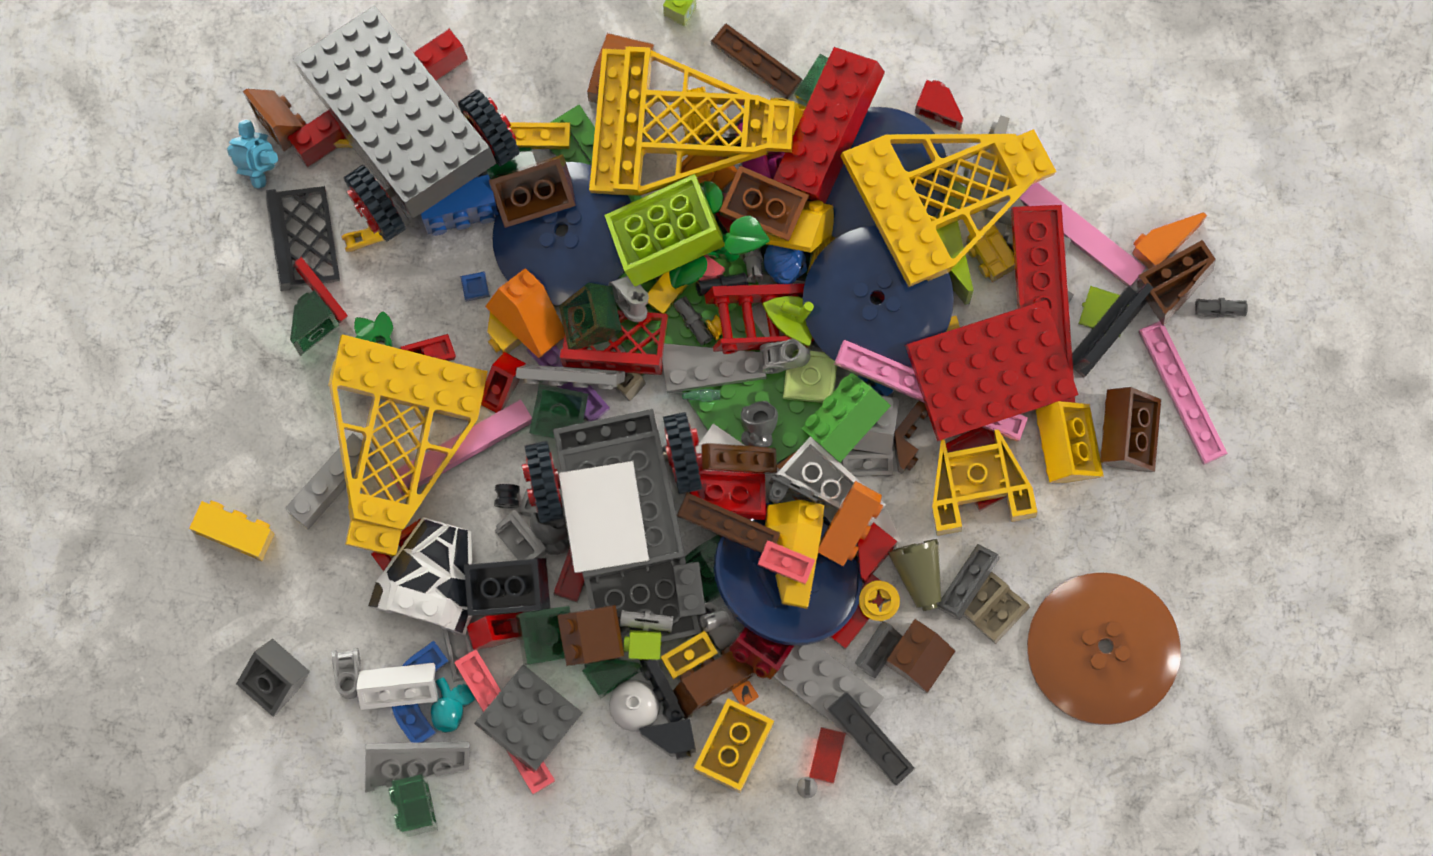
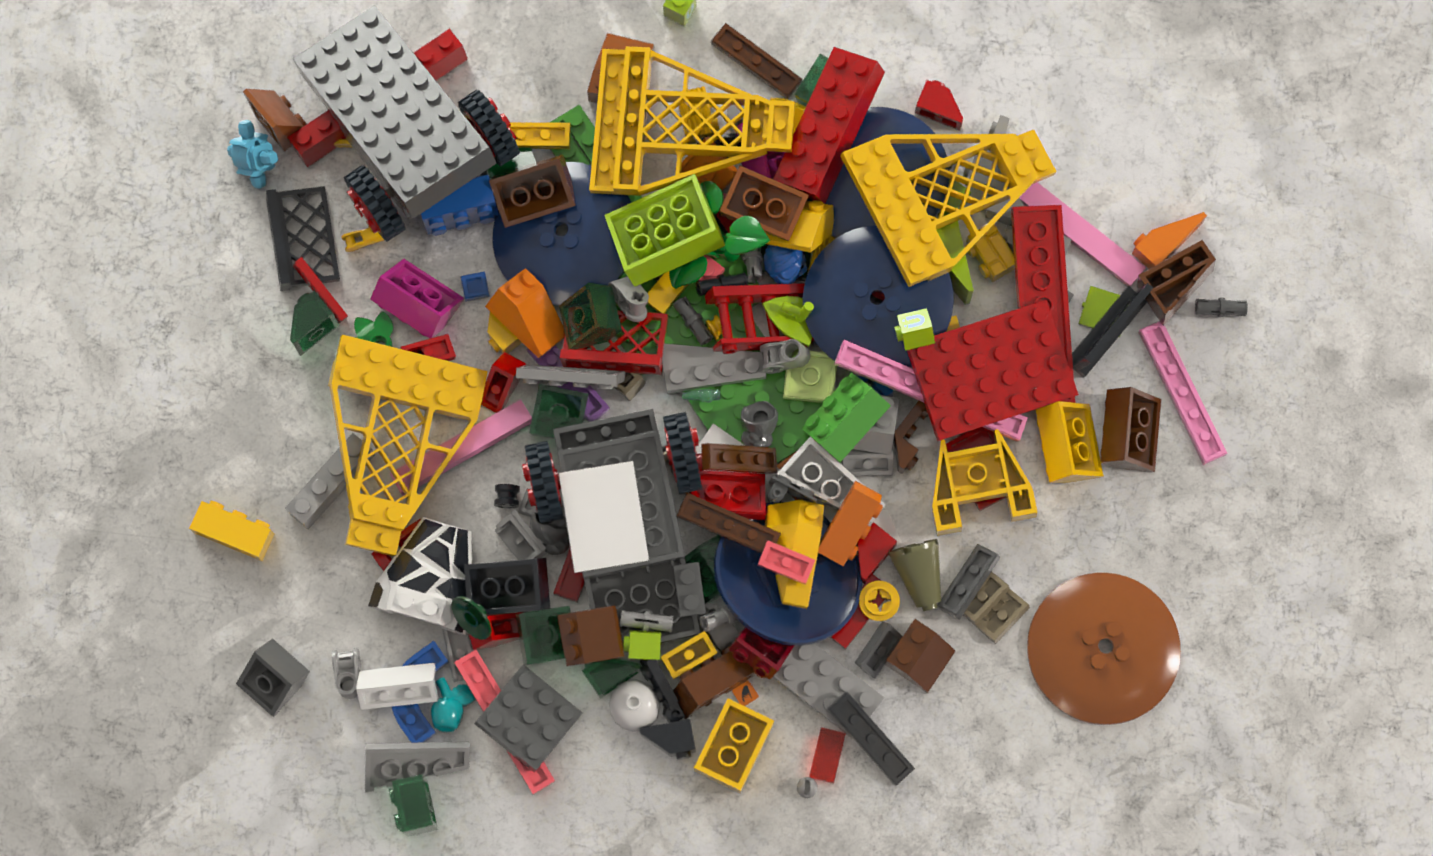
(416, 298): none -> dark pink slope
(471, 617): none -> dark green dish
(915, 329): none -> lime brick

